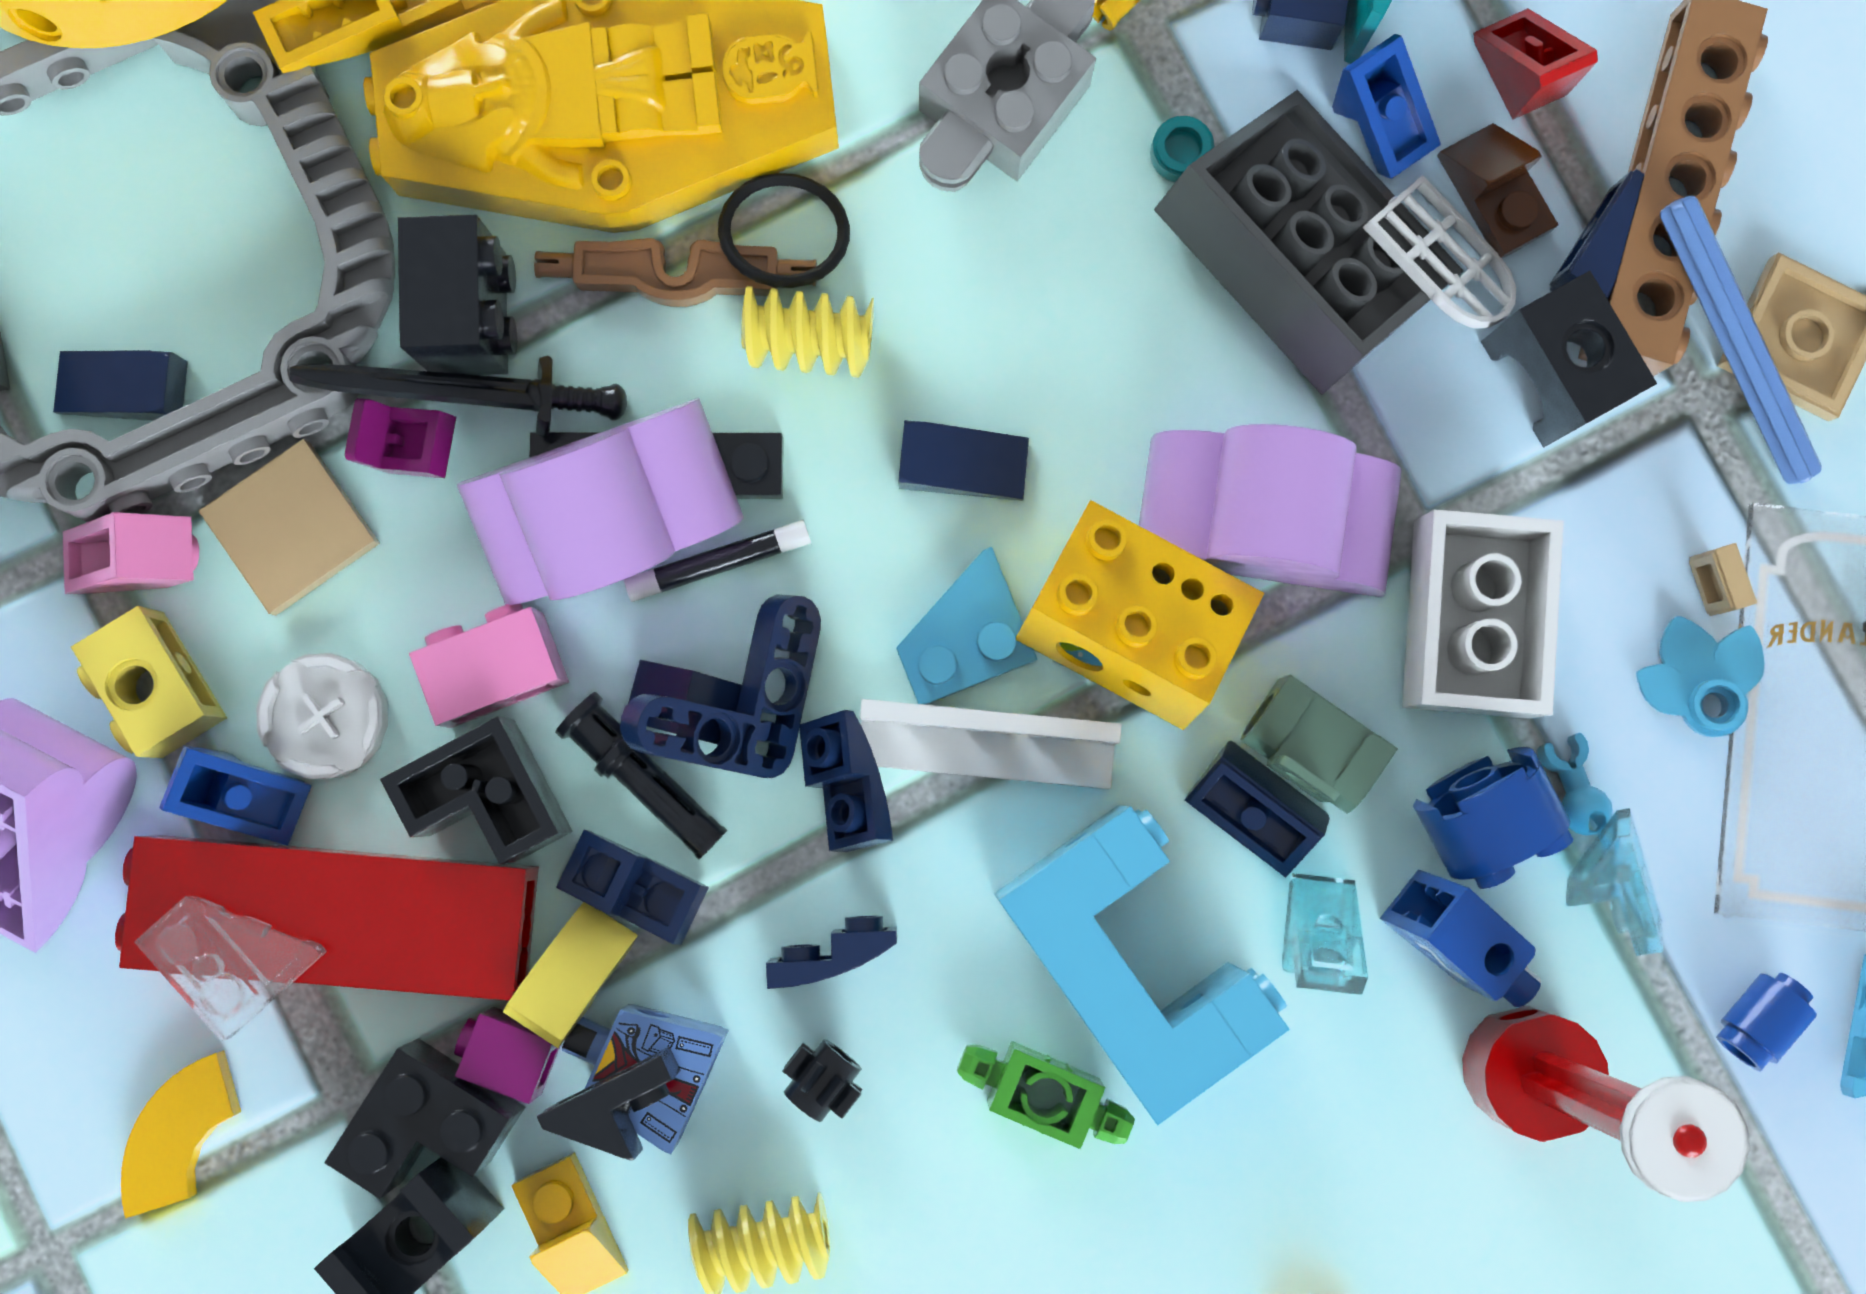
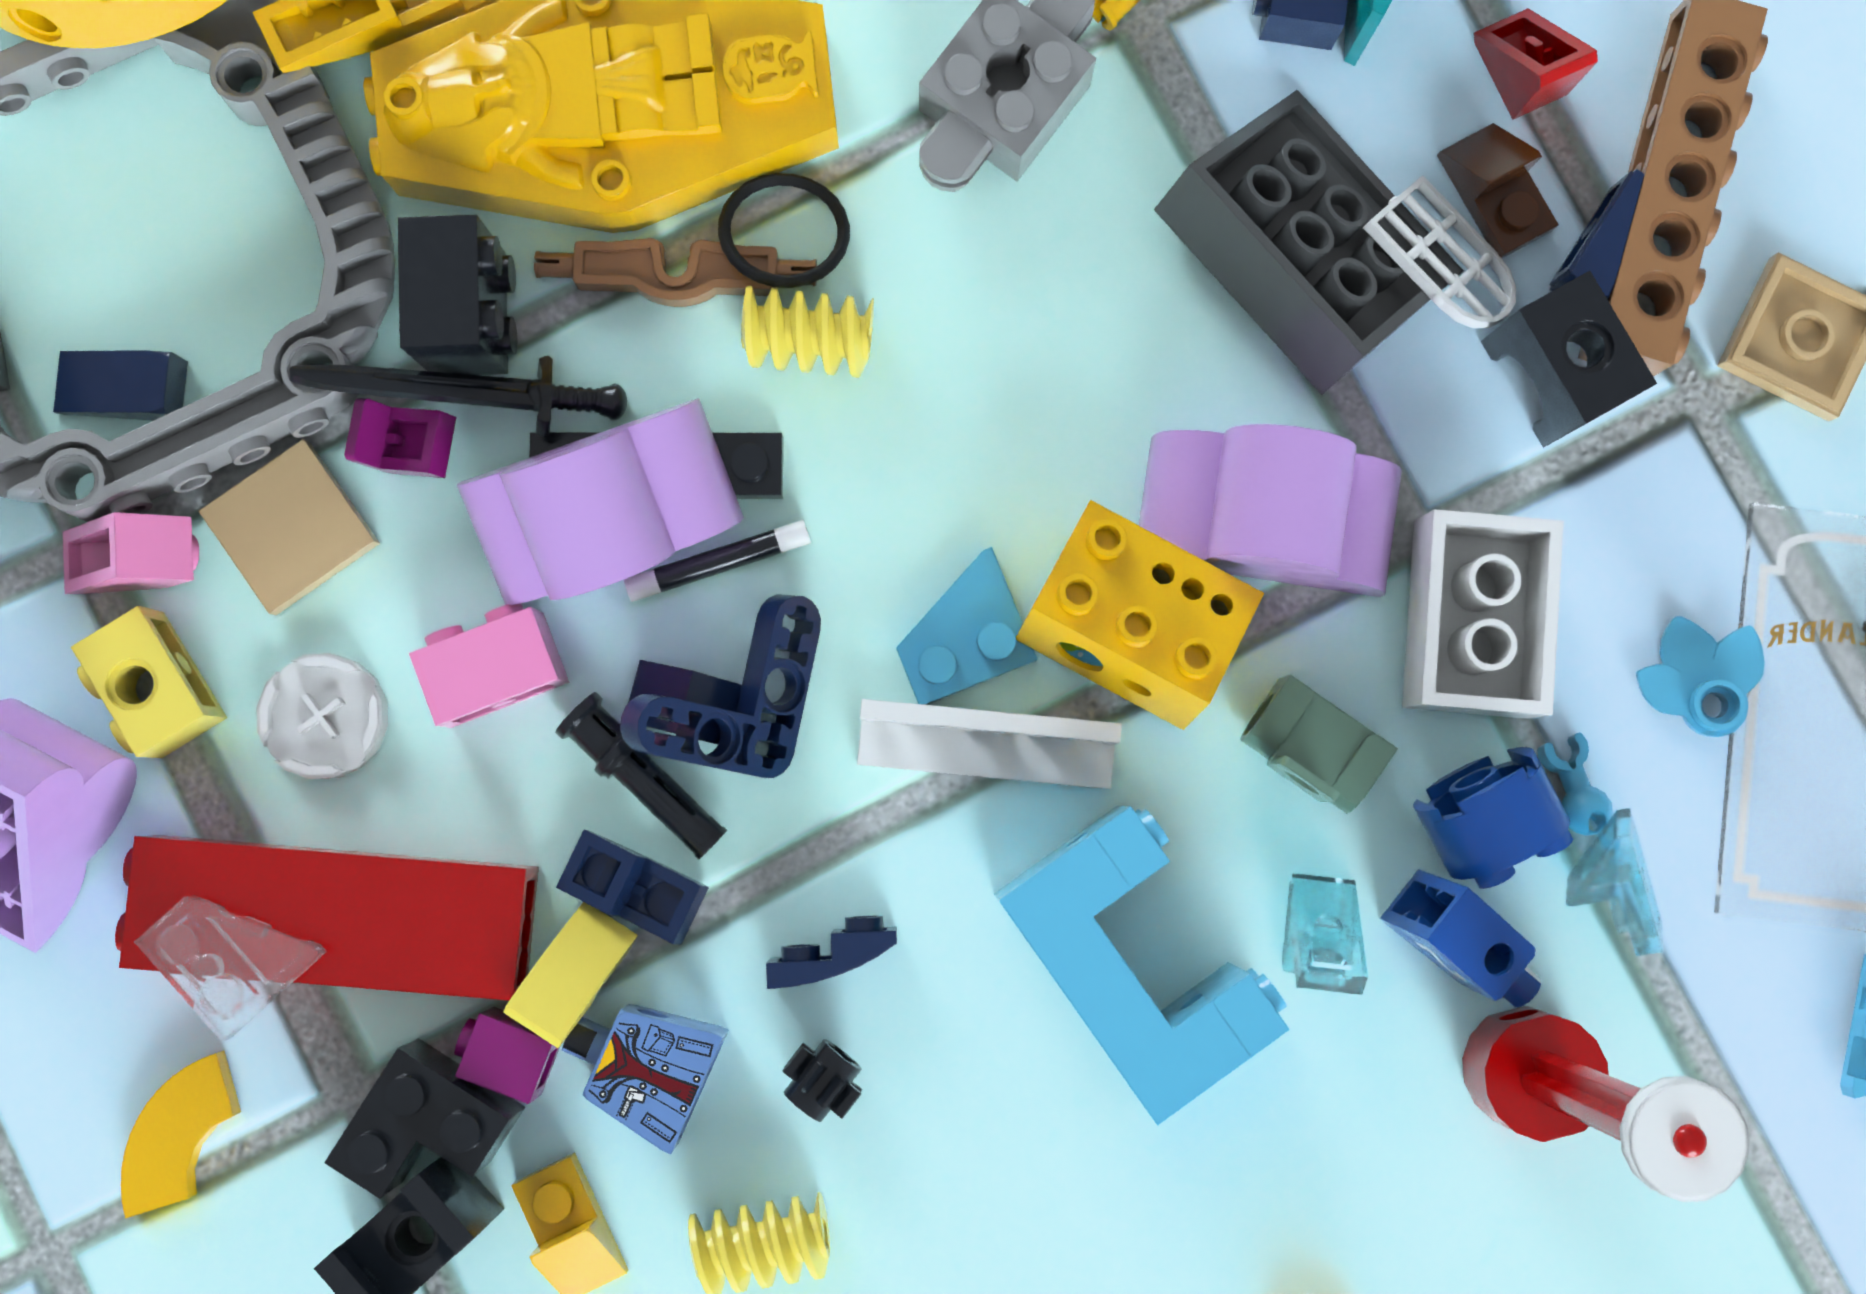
(235, 795): blue slope -> none
(482, 775): black brick -> none
(598, 1113): black slope -> none
(844, 766): dark blue slope -> none
(962, 461): dark blue slope -> none
(1107, 1120): bright green piece -> none
(1179, 144): teal tile -> none
(1258, 808): dark blue slope -> none
(1389, 107): blue slope -> none
(1722, 580): tan tile -> none
(1740, 339): medium blue axle -> none
(1767, 1020): blue brick -> none

